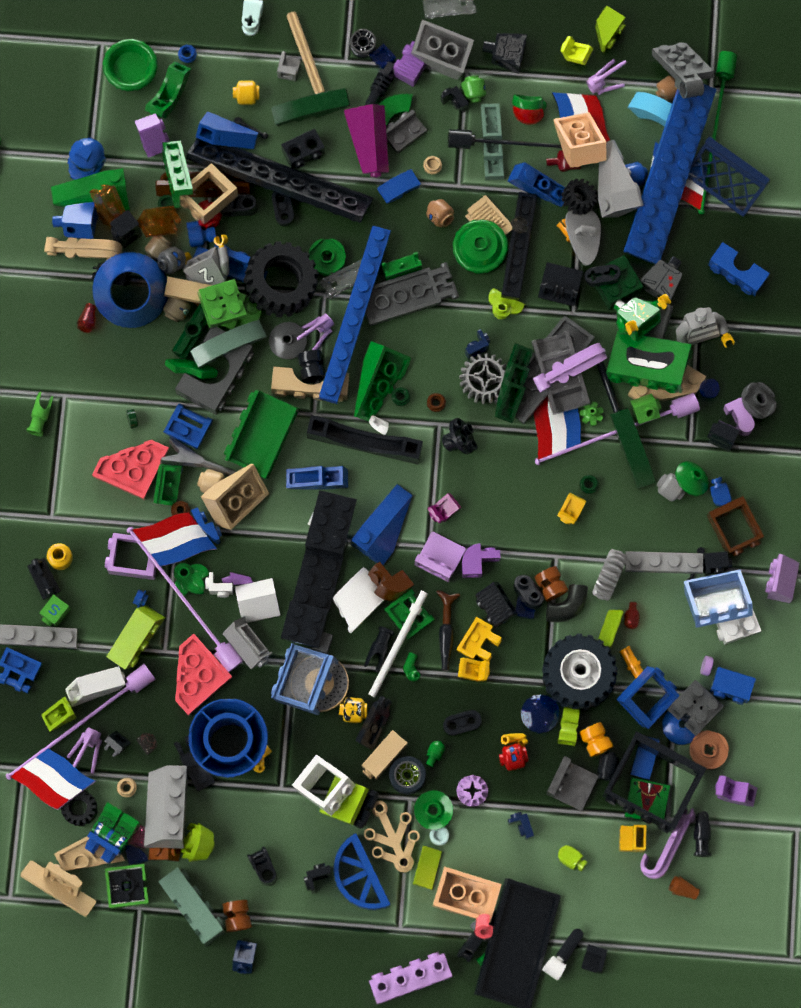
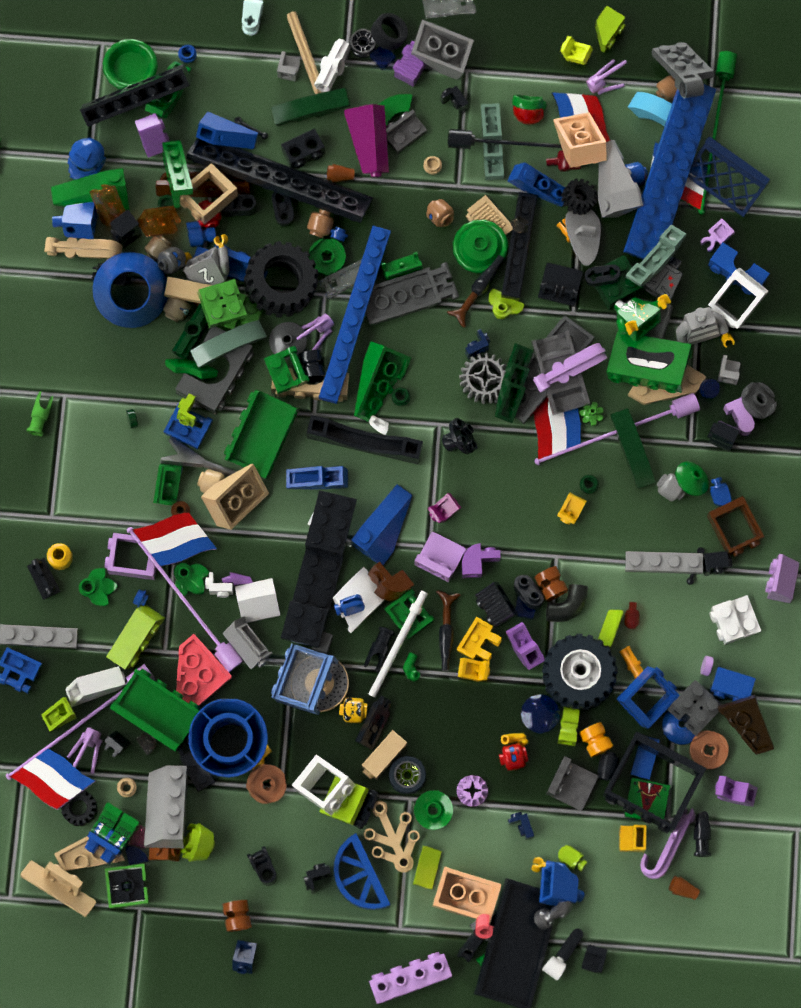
(54, 611): bright green brick -> none
(87, 319): clear red cone -> none
(100, 587): none -> green plate
(132, 468): coral plate -> none
(135, 95): none -> black brick
(156, 709): none -> green panel
(184, 408): none -> lime bracket
(192, 907): sand green wedge -> none
(212, 532): blue slope -> none
(246, 92): yellow head -> none
(255, 783): none -> nougat plate
(280, 372): none -> green plate
(320, 223): none -> medium nougat head
(332, 65): none -> white piece
(338, 234): none -> blue plate
(339, 173): none -> dark orange cone
(350, 605): none -> blue arm
(381, 84): black hinge -> none
(396, 24): none -> black tyre
(398, 186): blue slope -> none
(435, 752): green cylinder -> none
(436, 396): reddish brown plate -> none
(439, 837): light aqua tile -> none
(461, 722): black plate -> none
(473, 88): bright green head -> none
(478, 289): none -> black piece
(507, 50): torso -> none
(524, 646): none -> medium lavender brick
(557, 889): none -> blue torso
(608, 387): black bar -> none
(609, 574): light grey gear -> none
(646, 408): bright green brick -> none
(658, 257): none -> sand green slope
(718, 598): window -> none
(719, 233): none -> lavender plate
(729, 371): none -> light grey panel
(749, 283): none -> white window
(749, 723): none -> dark brown wing

